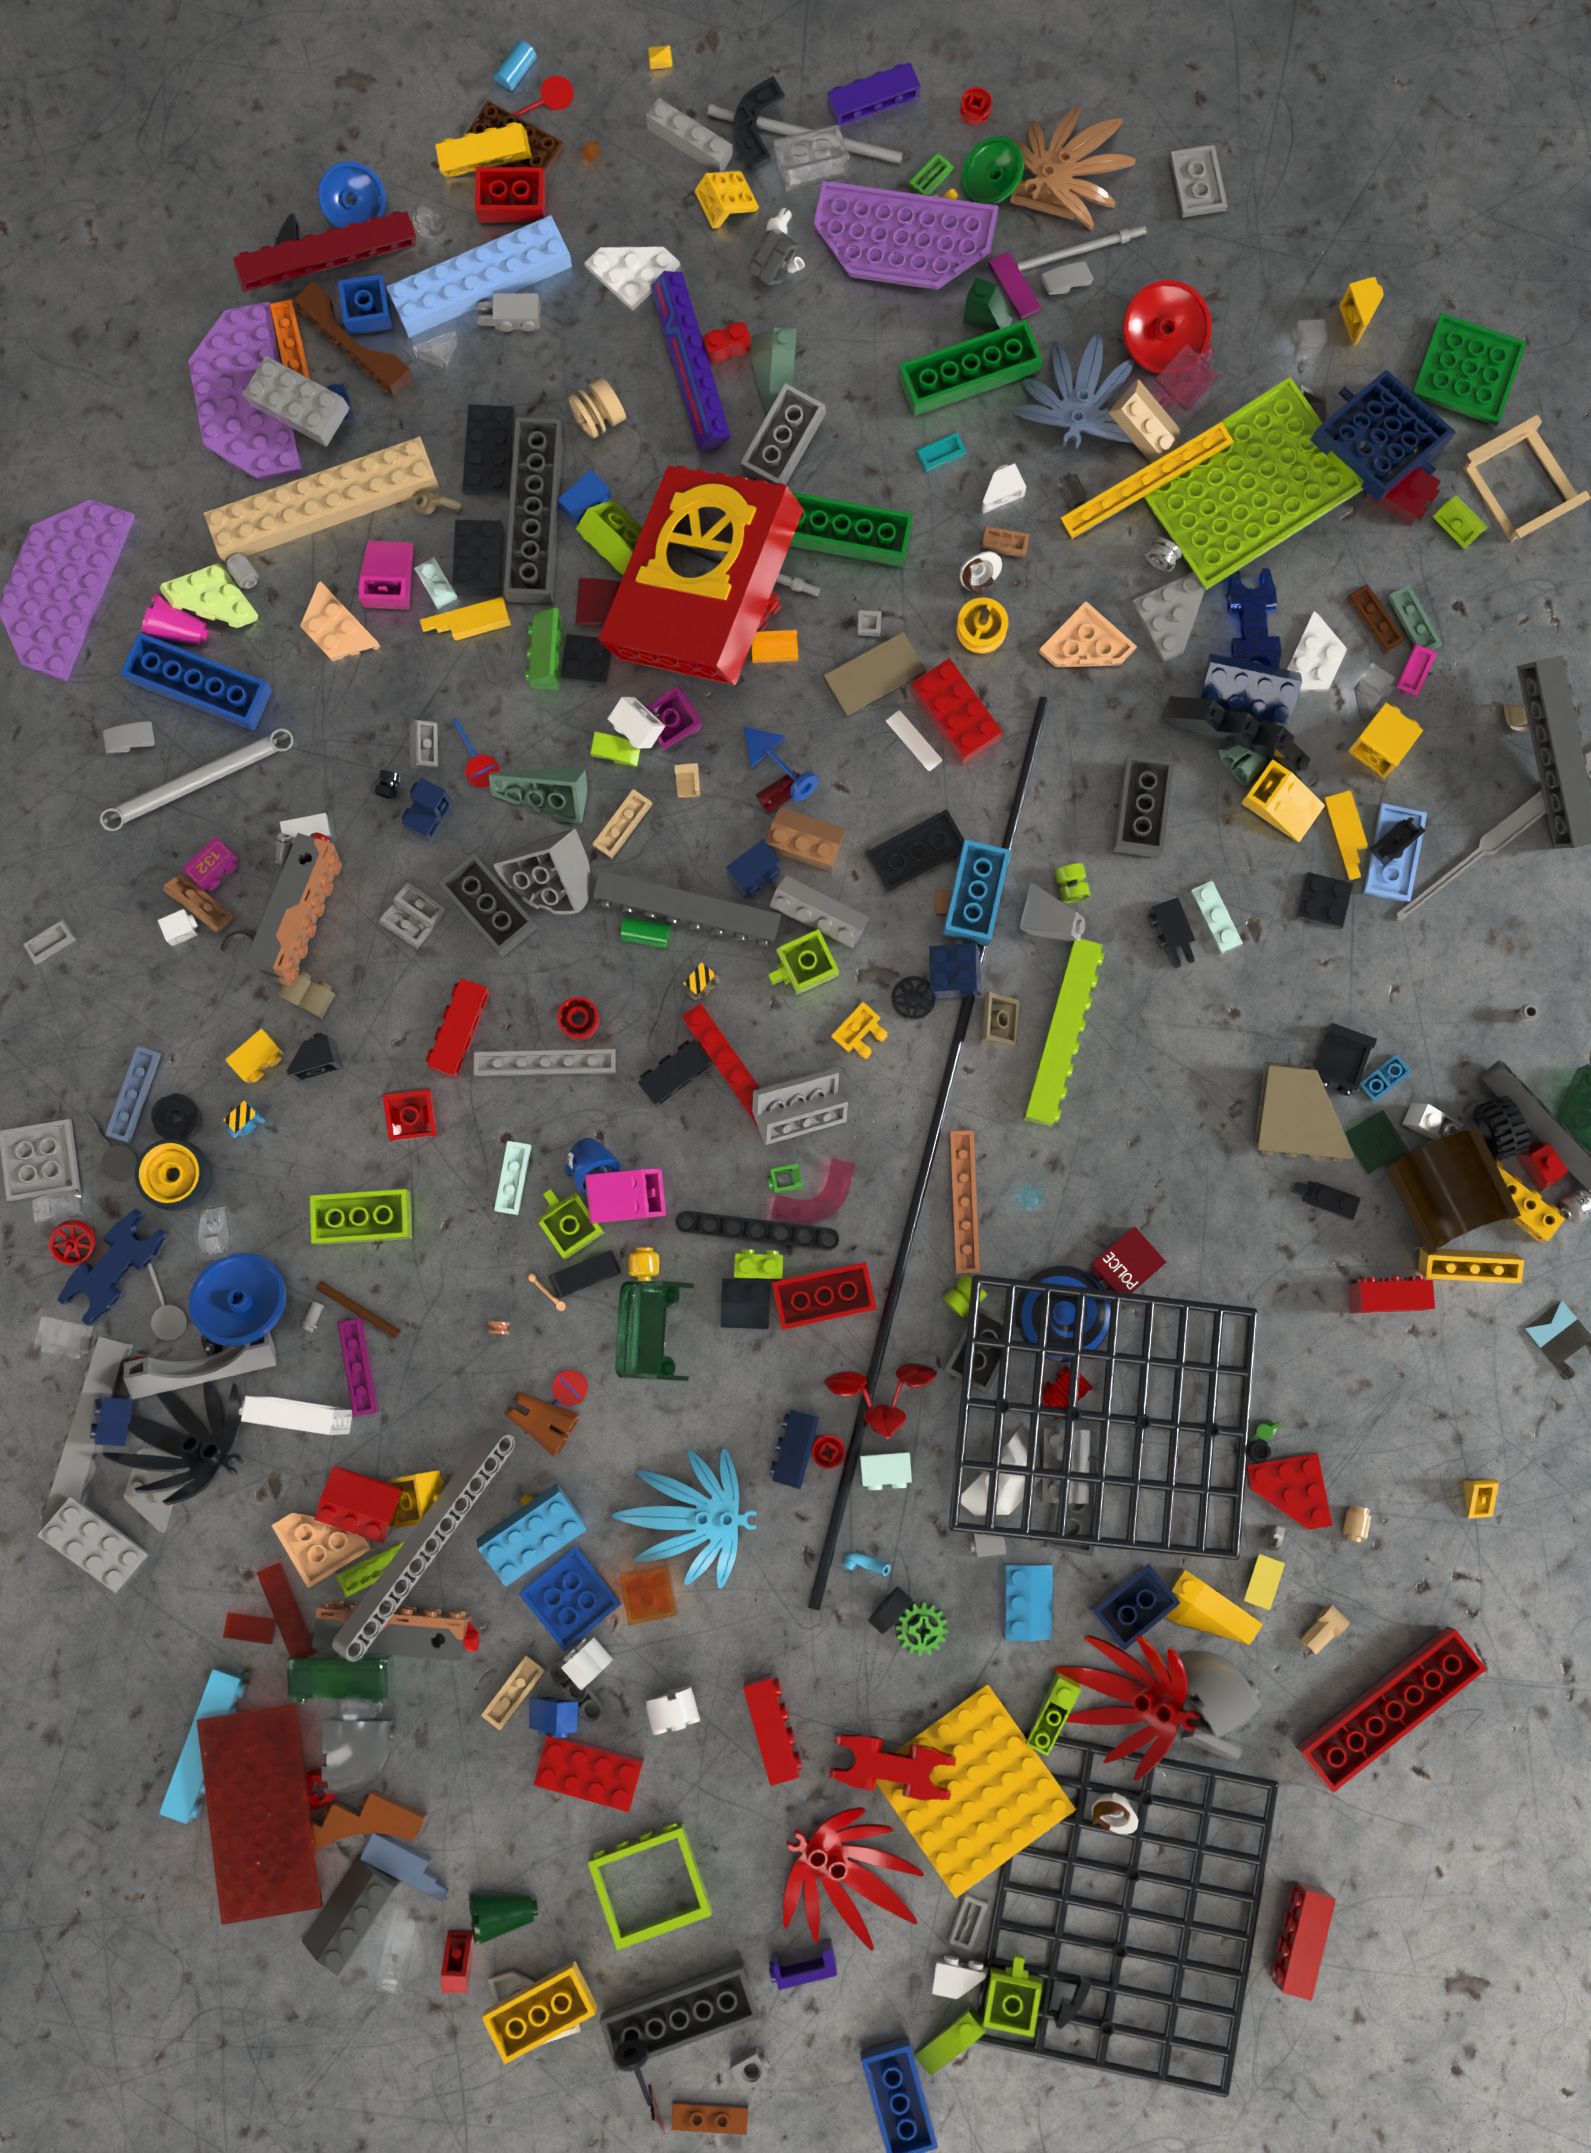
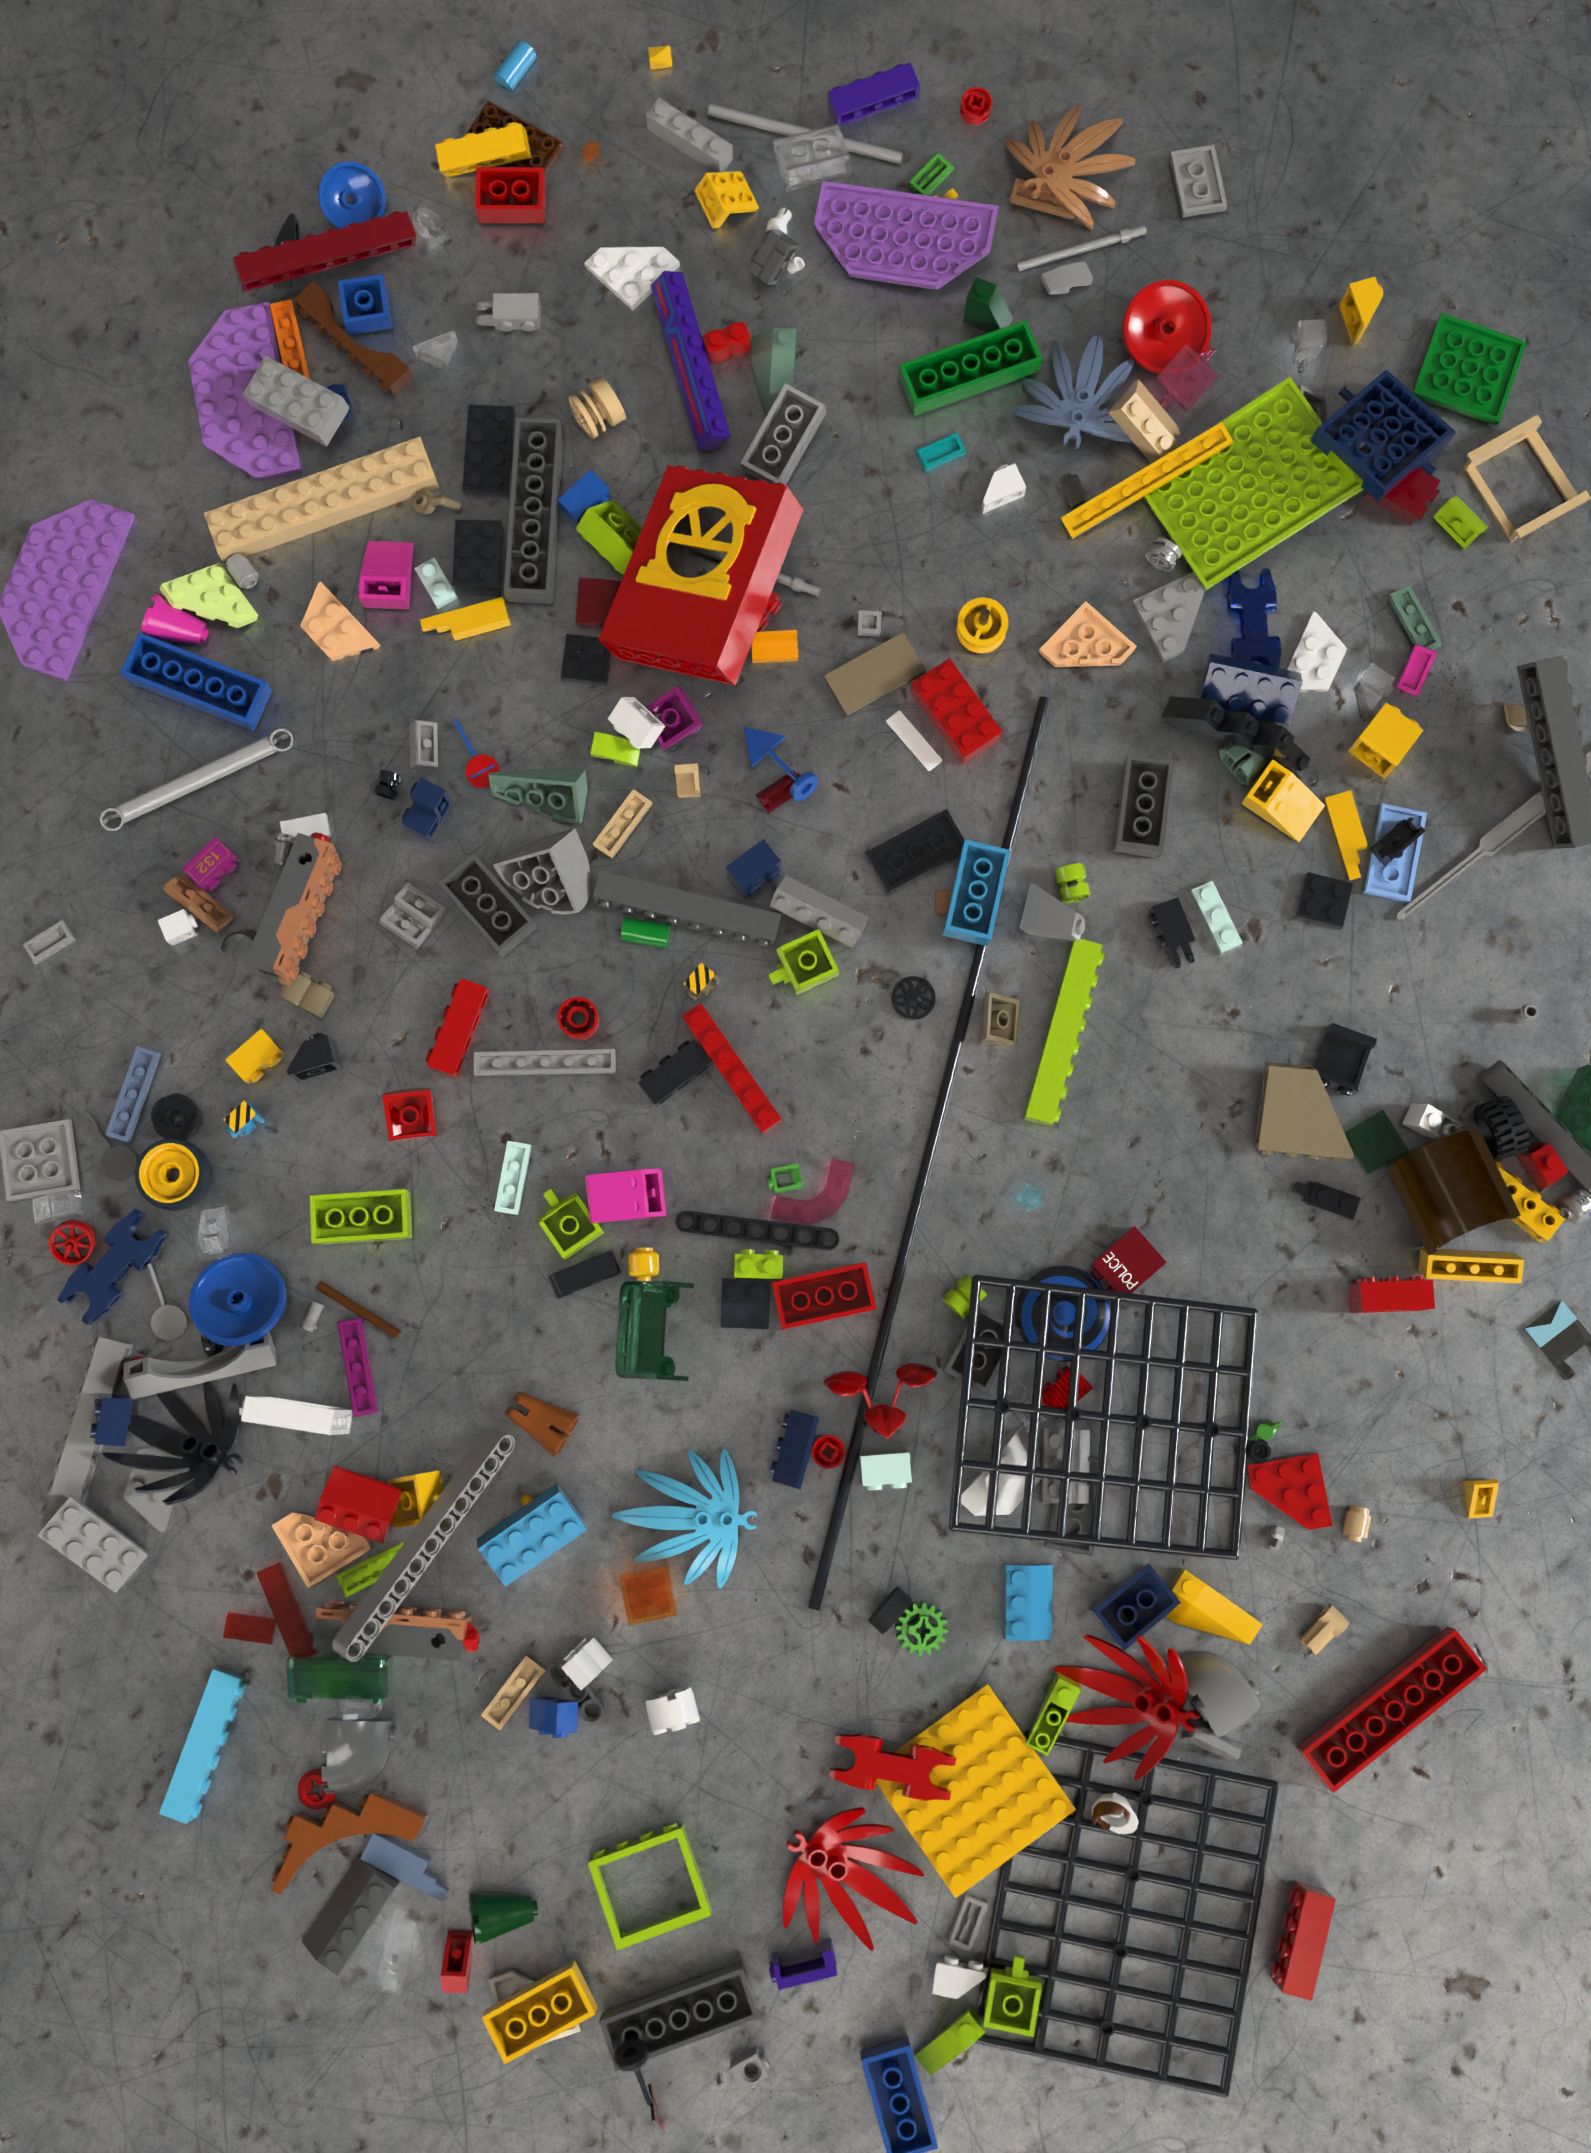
(64, 1336): clear brick -> none
(123, 737): light grey slope -> none
(259, 1813): clear red plate -> none
(475, 275): light blue brick -> none
(498, 1327): nougat bush -> none
(532, 1277): light nougat hinge -> none
(545, 650): bright green slope -> none
(555, 94): red piece -> none
(569, 1388): red piece -> none
(570, 1598): blue plate -> none
(585, 1157): blue piece -> none
(589, 1772): red brick -> none
(709, 2118): dark orange plate -> none
(745, 121): black plate -> none
(771, 1730): red brick -> none
(799, 1106): light grey slope -> none
(805, 839): medium nougat slope -> none
(852, 530): green brick -> none
(856, 1027): yellow plate -> none
(868, 1563): medium azure arm -> none
(955, 970): dark blue brick -> none
(964, 1202): nougat plate -> none
(980, 571): white piece -> none
(985, 163): green dish -> none
(987, 1545): light grey brick -> none
(1005, 541): medium nougat plate -> none
(1014, 285): magenta tile -> none
(1069, 2008): black slope -> none
(1264, 1582): light yellow hinge -> none
(1376, 618): reddish brown tile -> none
(1385, 1077): dark azure slope -> none

